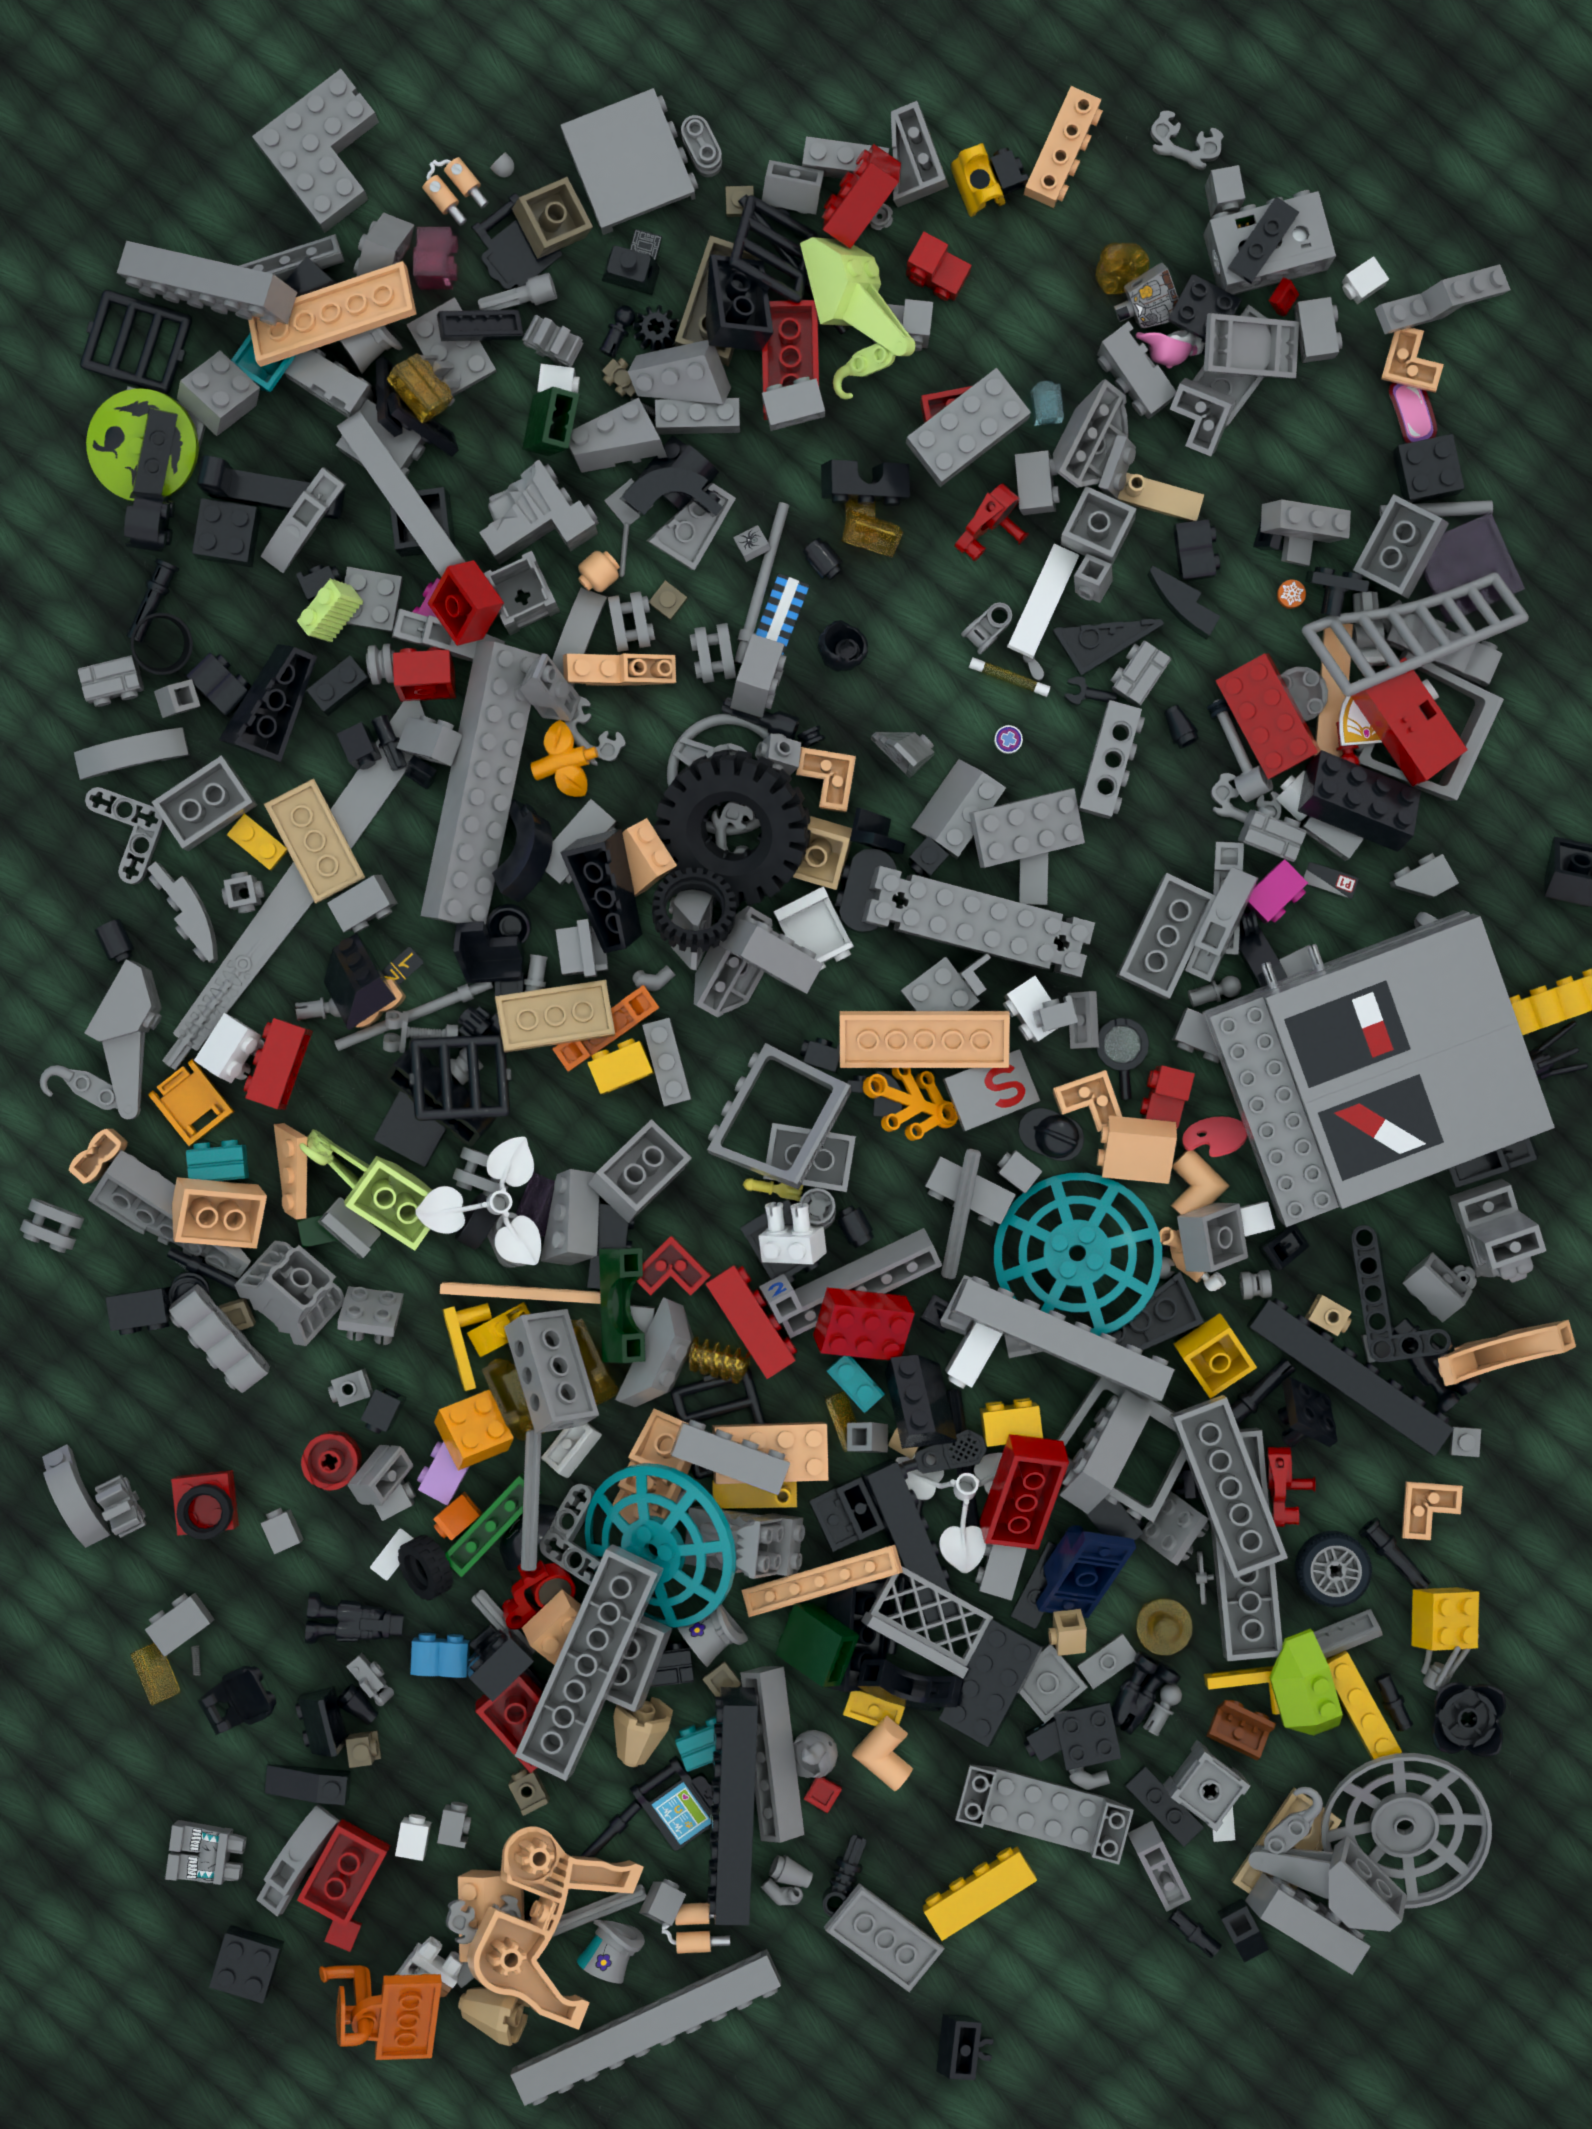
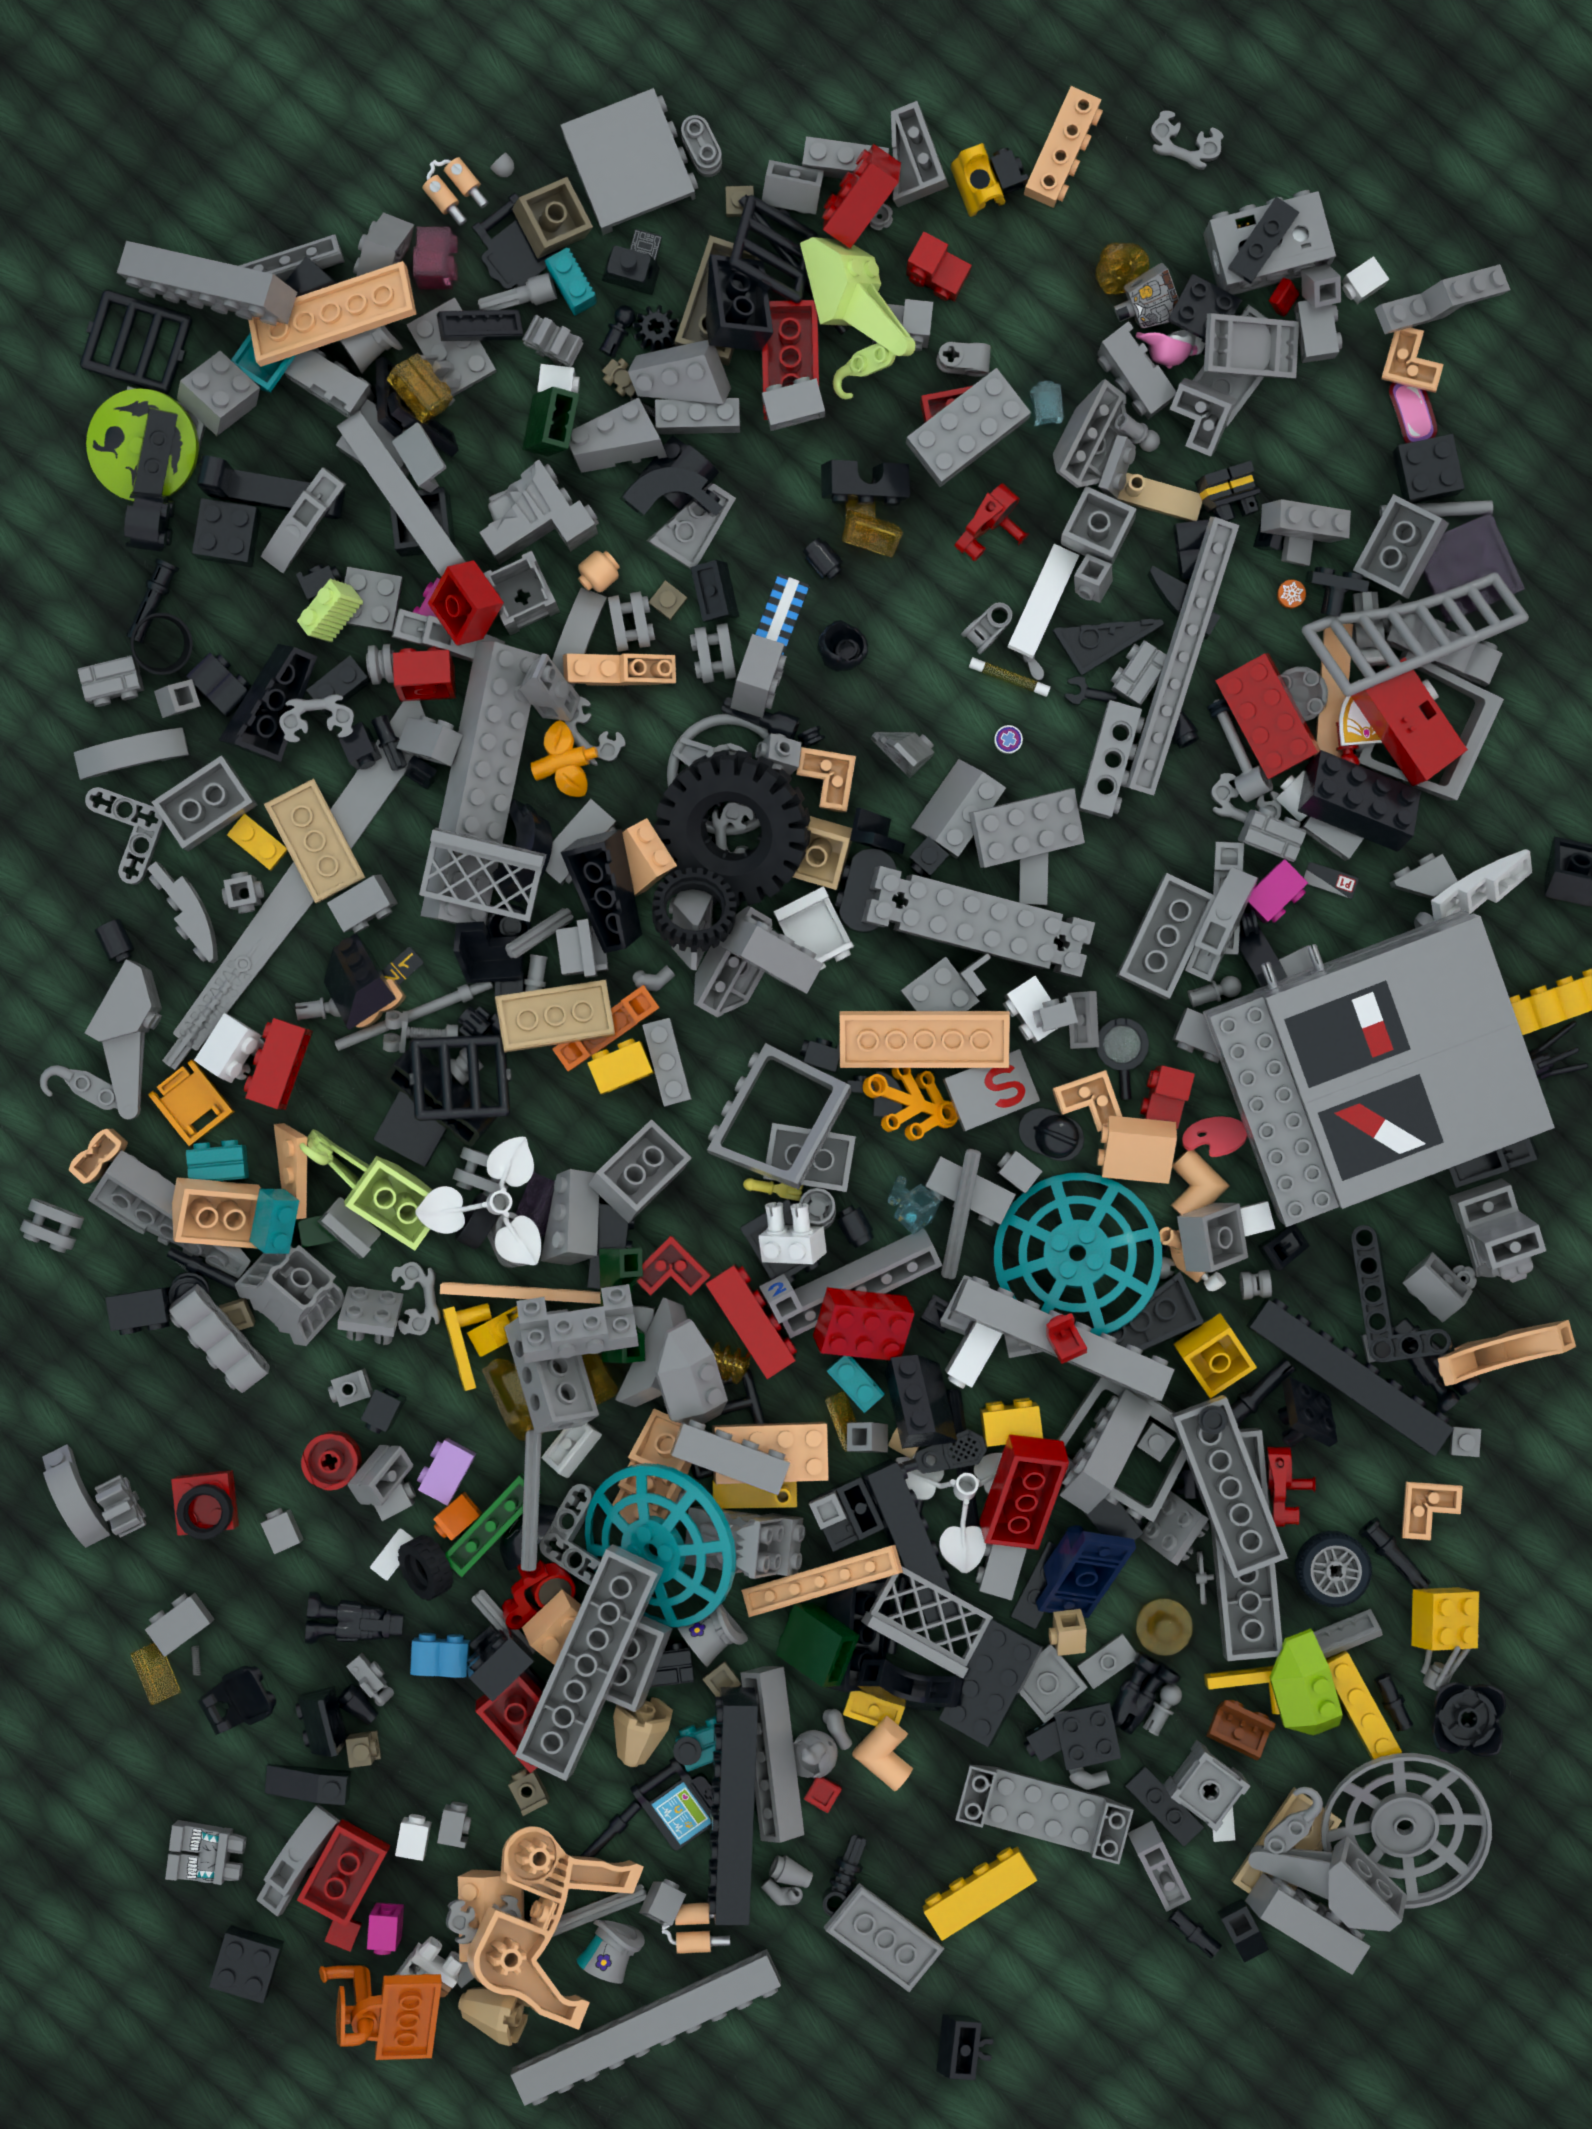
(274, 1221): none -> teal brick
(306, 143): light grey piece -> none
(341, 716): none -> light grey helmet
(385, 1928): none -> dark pink brick
(418, 1322): none -> light grey helmet
(420, 456): none -> light grey panel
(473, 1430): light orange brick -> none
(488, 850): none -> light grey fence
(539, 933): none -> light grey axle
(571, 281): none -> teal brick
(579, 1330): none -> light grey bracket
(626, 516): light grey piece -> none
(687, 1750): none -> black plate
(689, 1376): none -> light grey wedge
(714, 590): none -> black panel
(752, 543): light grey tile -> none
(761, 584): light grey bar -> none
(827, 1510): none -> light grey plate
(836, 1727): none -> light grey arm
(915, 1206): none -> clear light blue brick
(969, 358): none -> light grey piece
(1036, 483): light grey brick -> none
(1065, 1338): none -> red bracket
(1137, 432): none -> light grey pin
(1155, 1441): none -> light grey brick
(1182, 655): none -> light grey plate
(1212, 1419): none -> black plate
(1225, 190): light grey brick -> none
(1229, 487): none -> black hips
(1321, 285): none -> light grey brick
(1329, 1315): tan brick -> none
(1486, 883): none -> white slope

